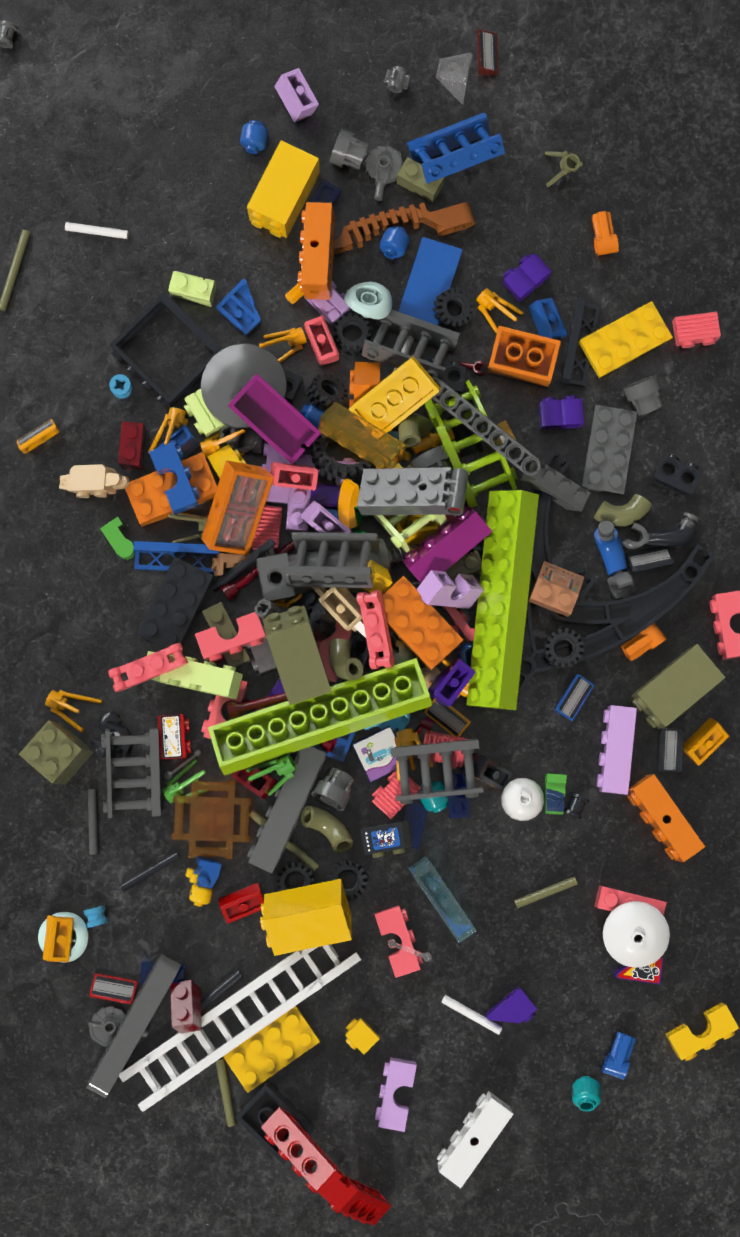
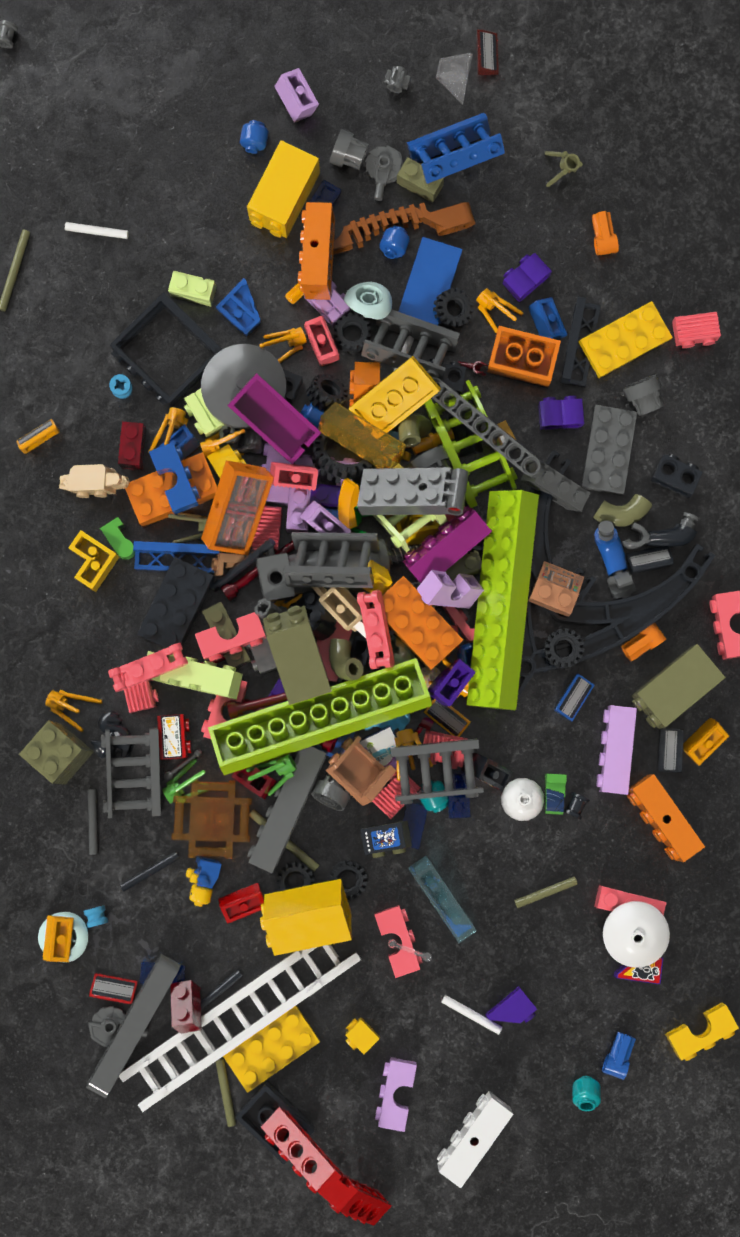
(98, 560): none -> yellow brick
(140, 696): none -> coral brick
(329, 826): olive cylinder -> none
(359, 771): none -> nougat panel

